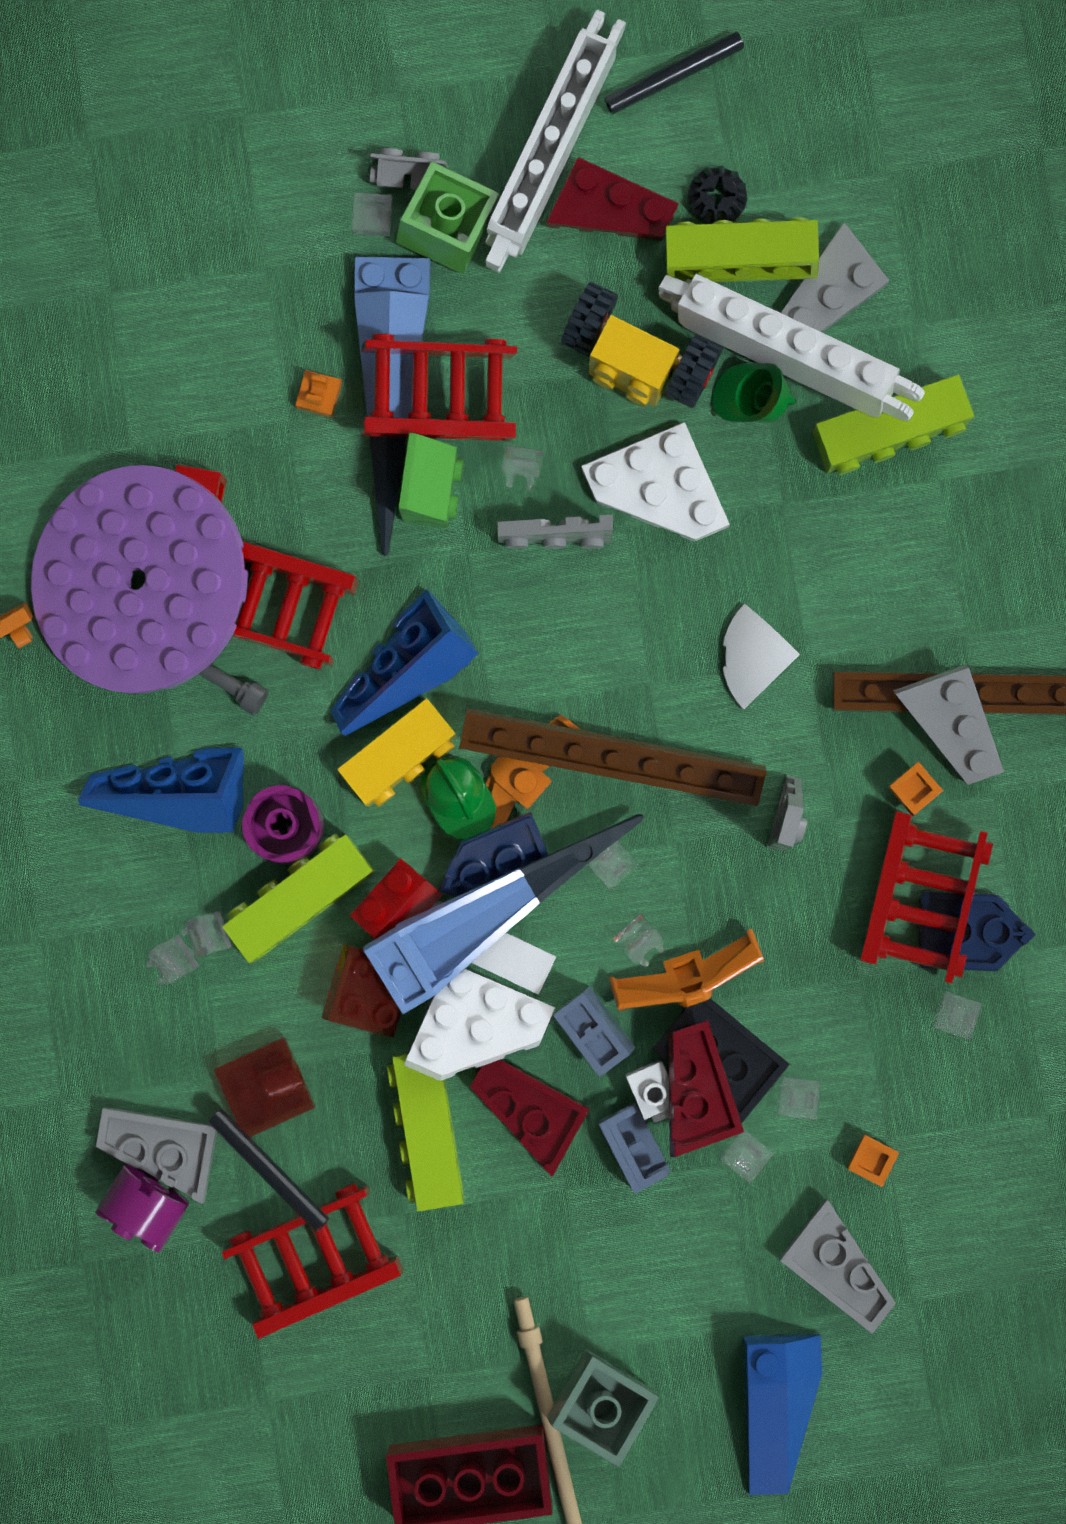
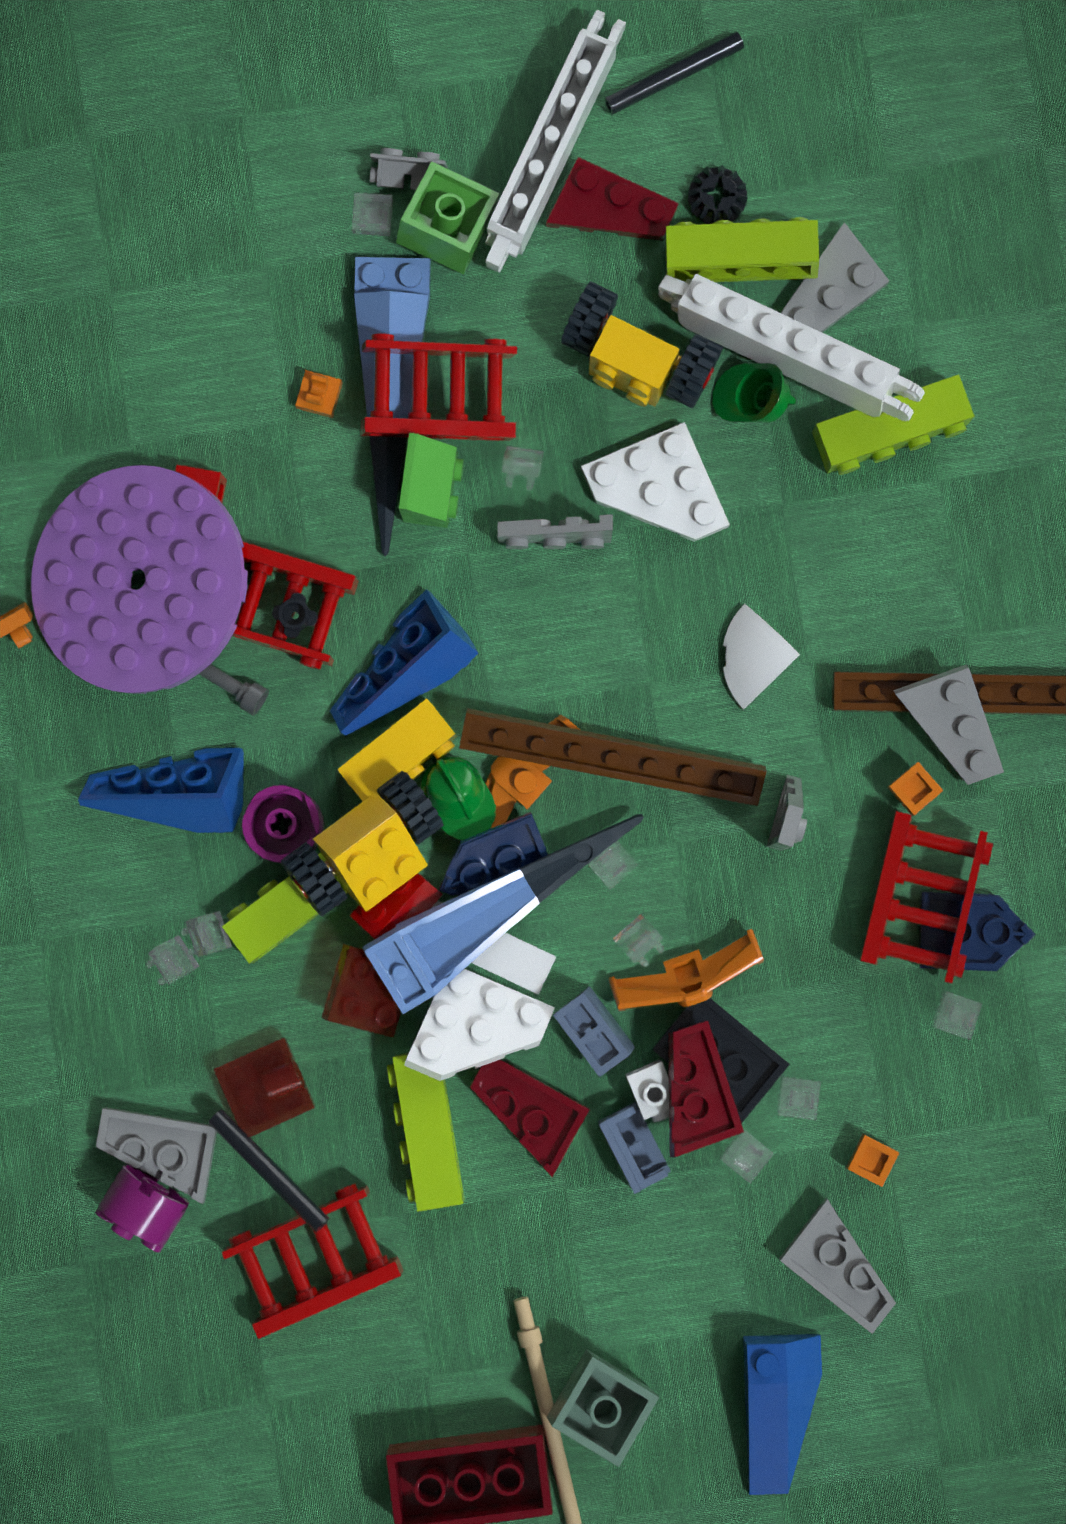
(284, 612): none -> black plate
(367, 848): none -> yellow brick

